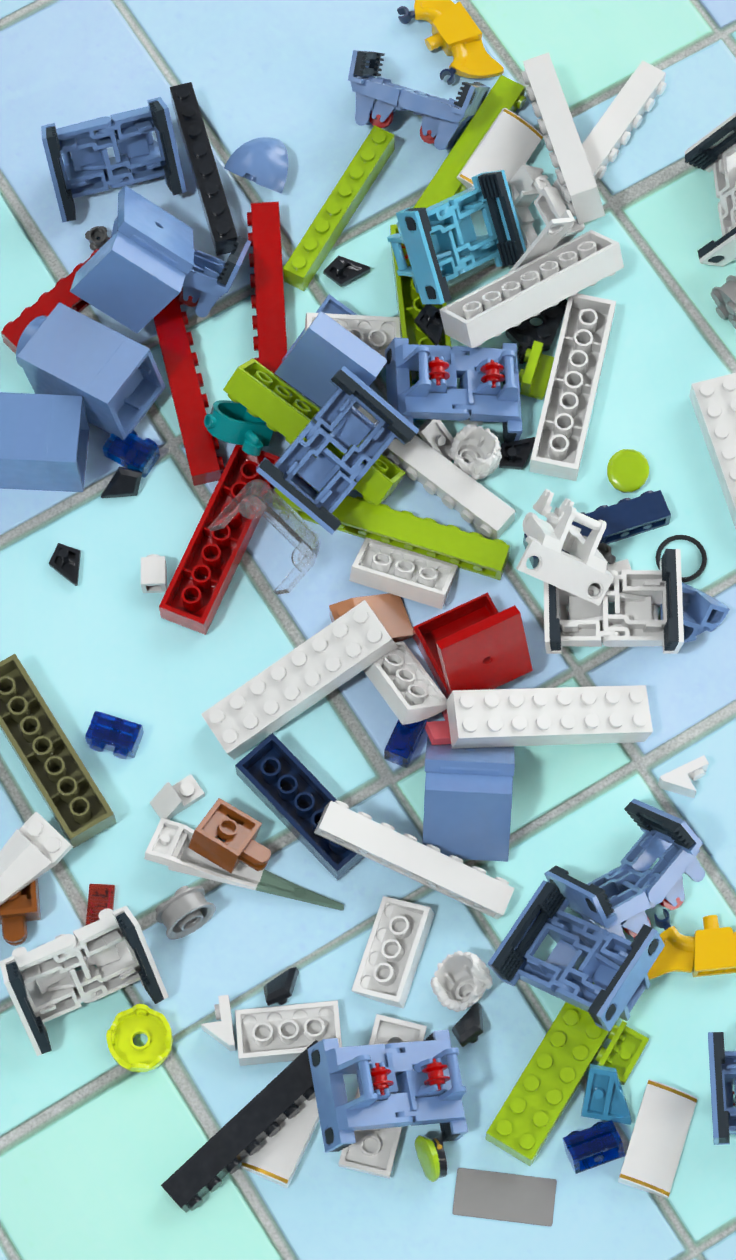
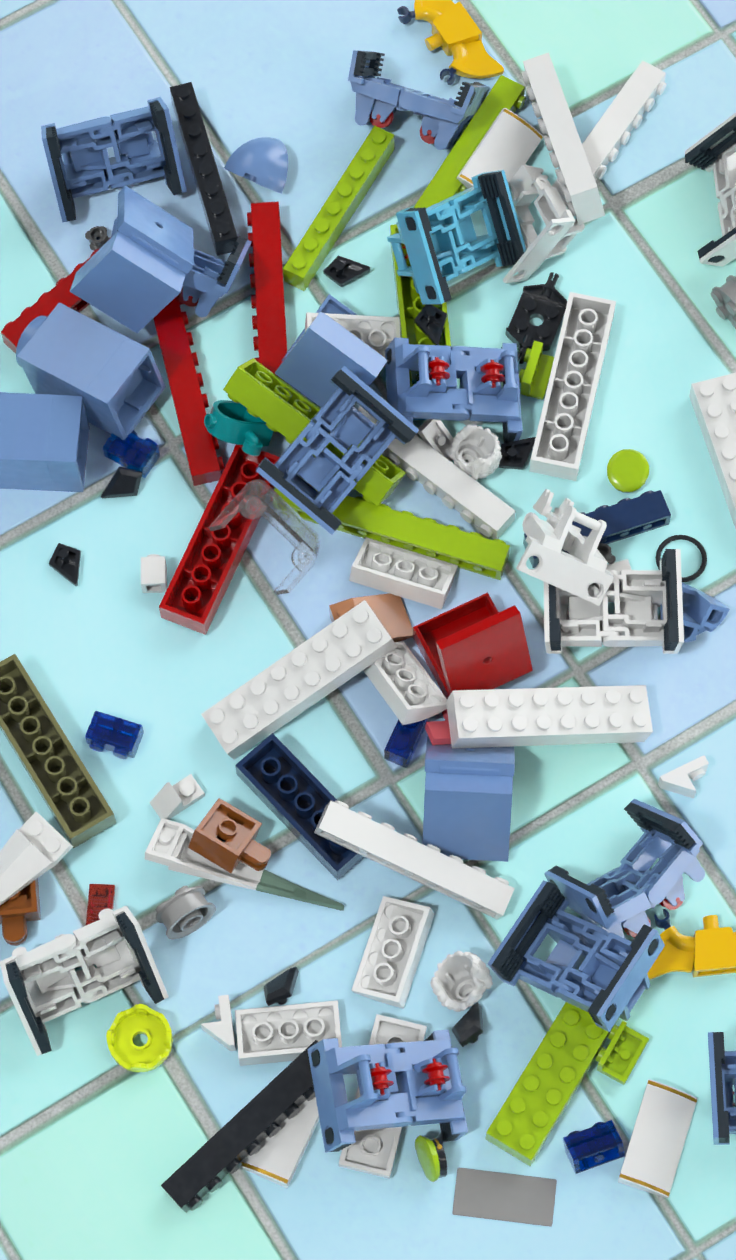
(531, 289): white brick -> none
(605, 1096): dark azure wing -> none

